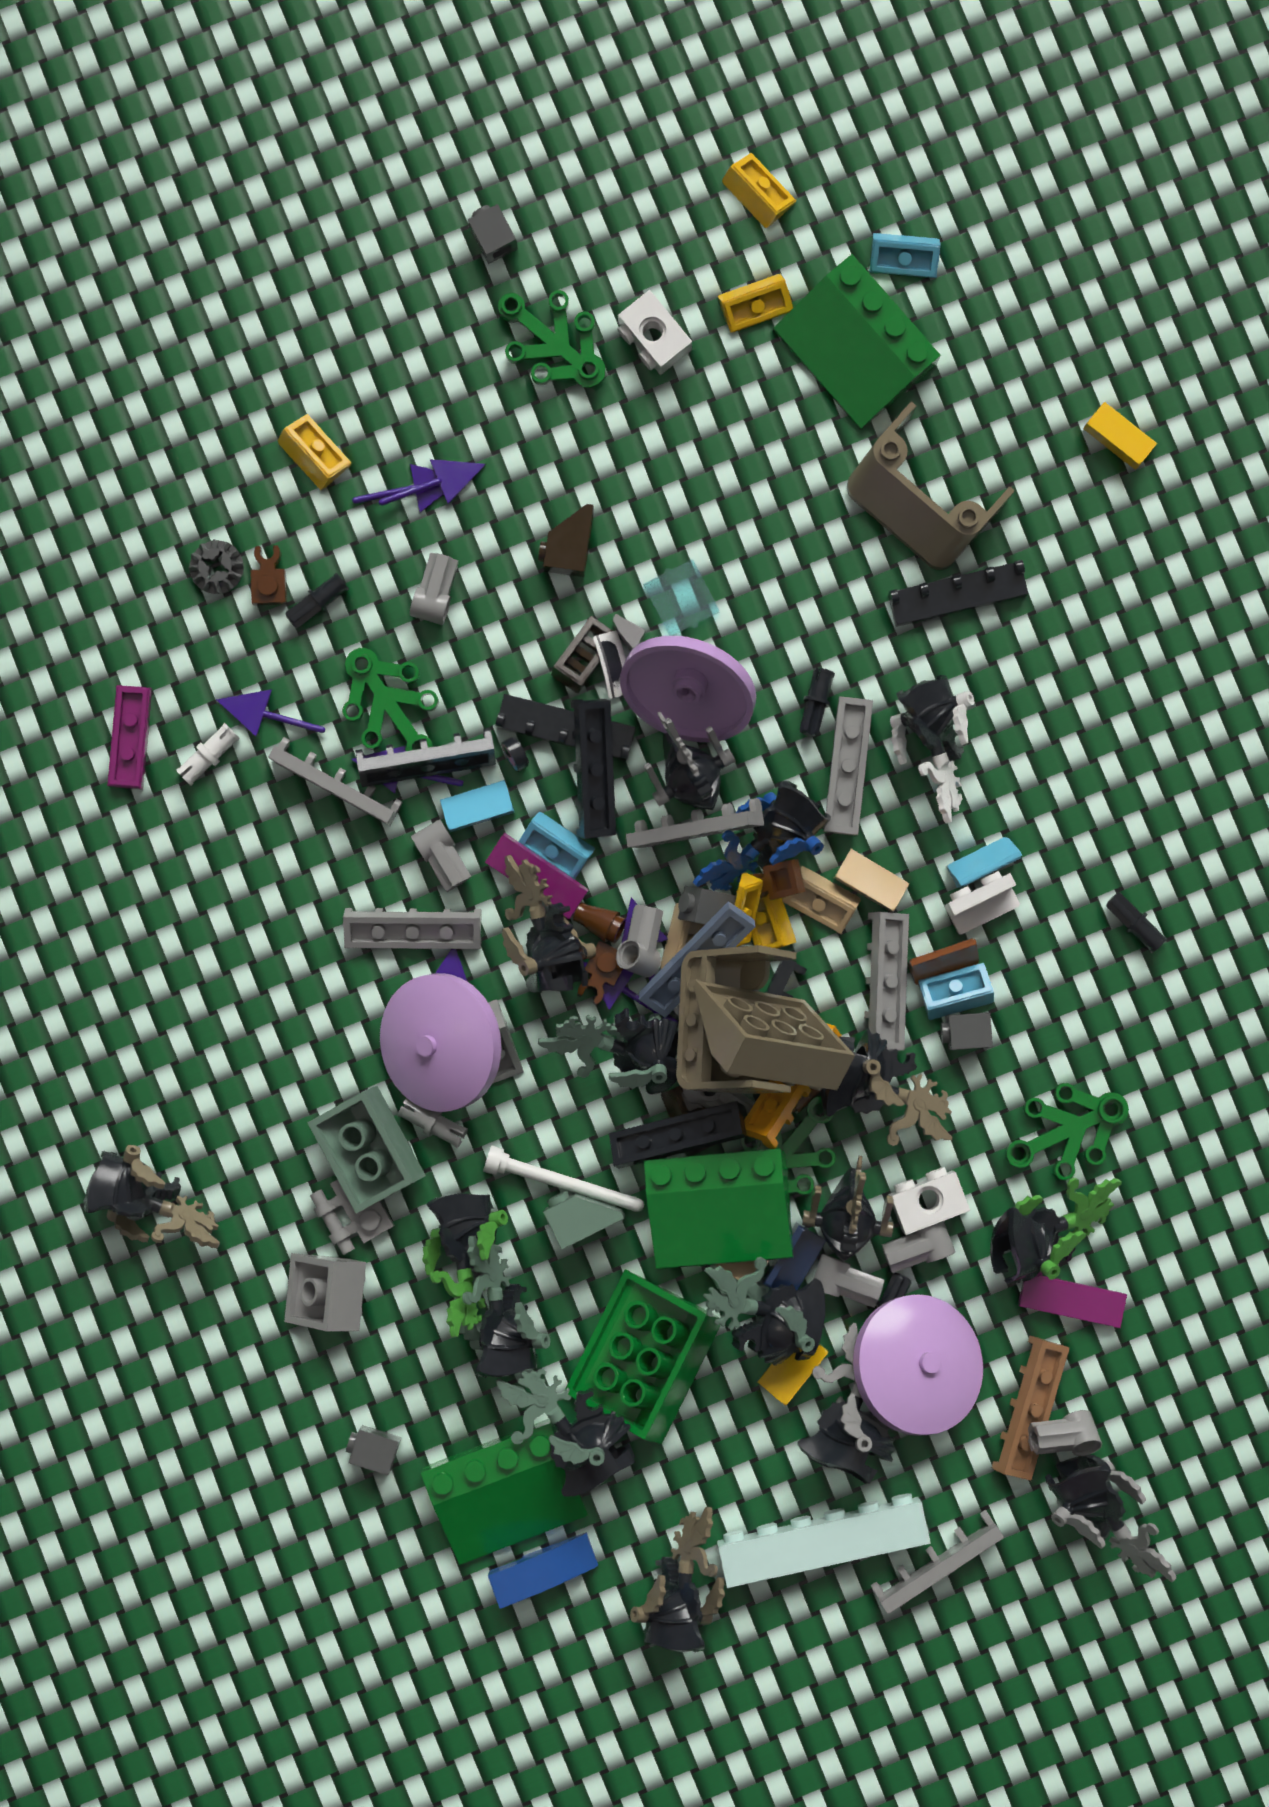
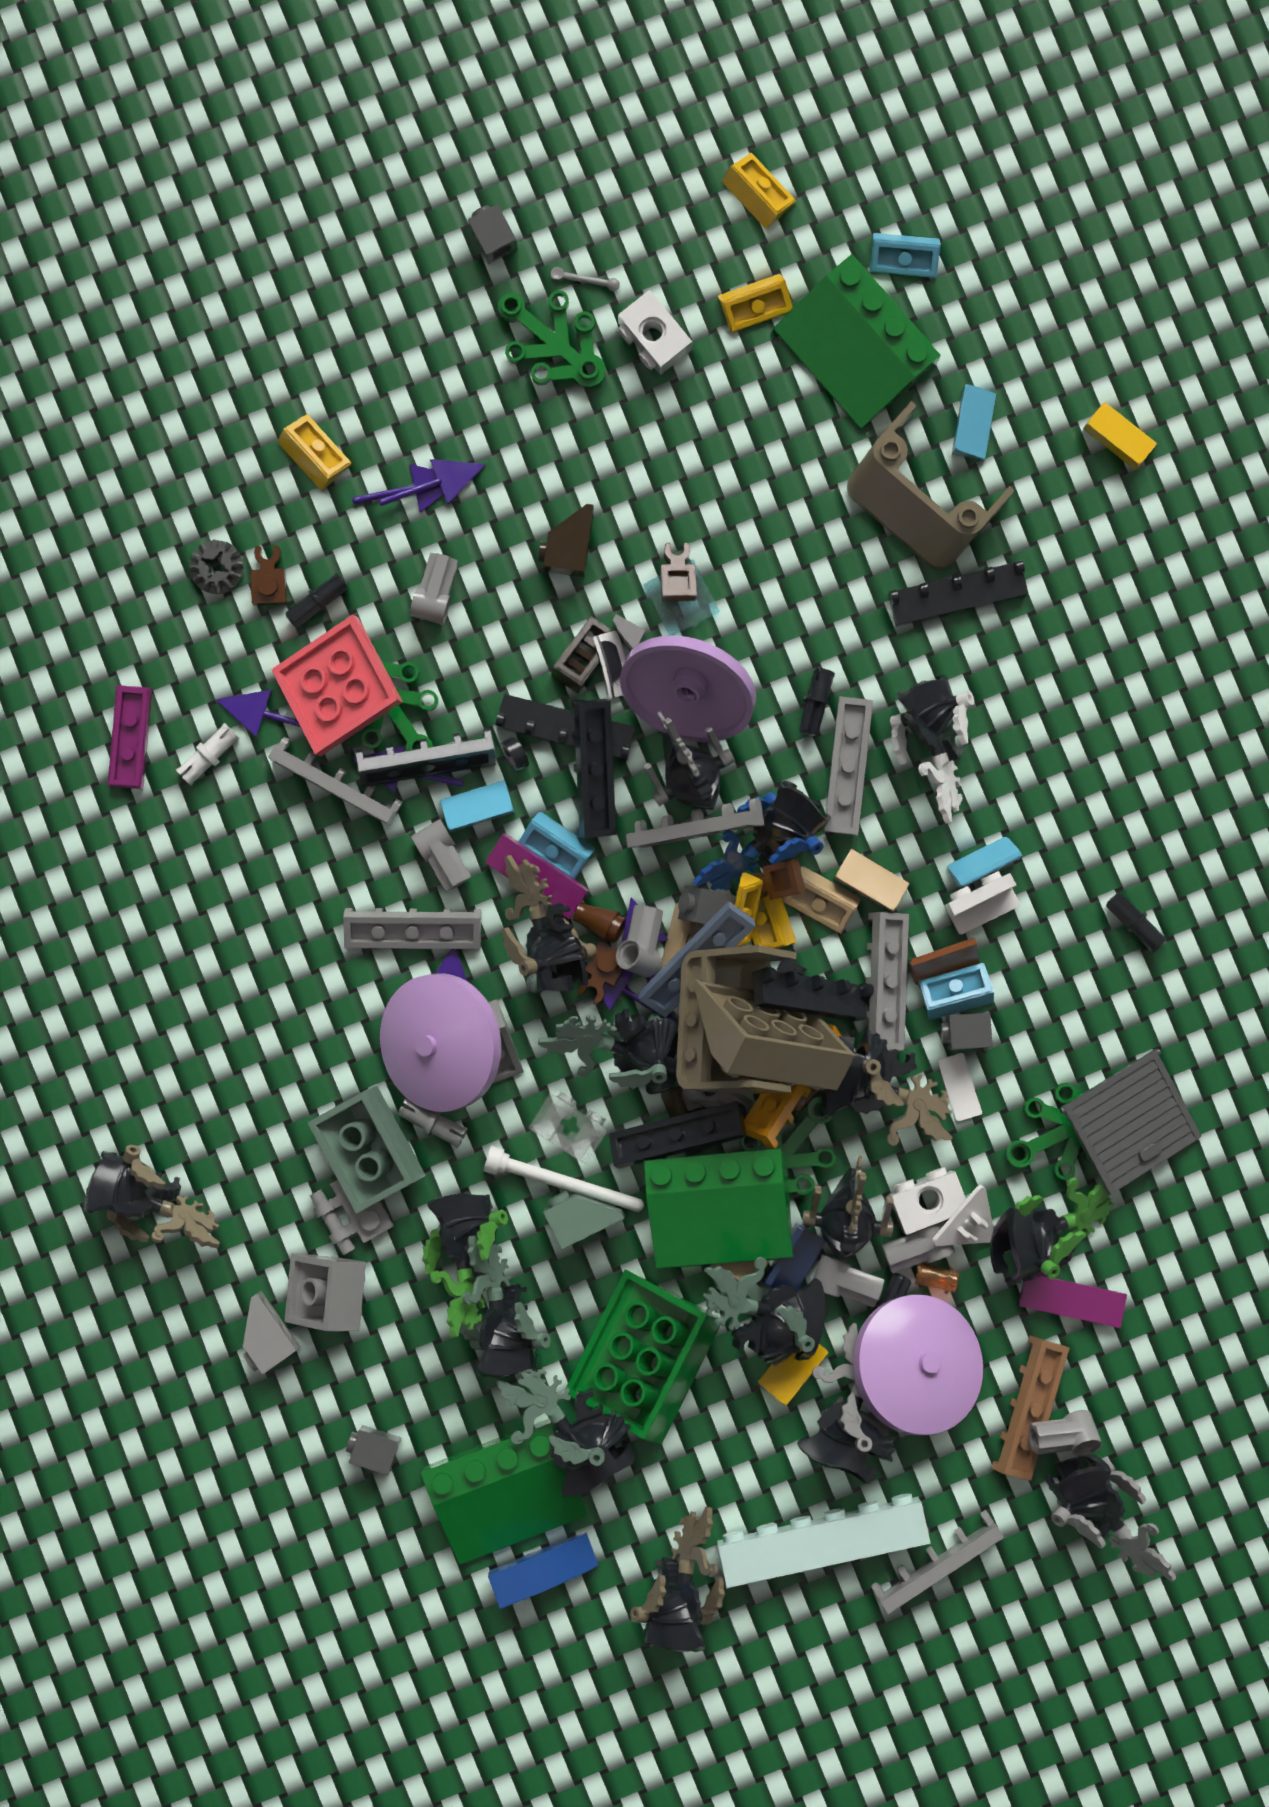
(266, 1336): none -> light grey slope
(336, 685): none -> coral plate
(549, 1126): none -> clear brick
(558, 275): none -> light grey hinge
(678, 578): none -> plate
(810, 994): none -> black hinge
(937, 1277): none -> clear orange pin
(959, 1087): none -> white sticker
(969, 1223): none -> white piece
(973, 422): none -> medium azure slope
(1131, 1122): none -> dark grey piece

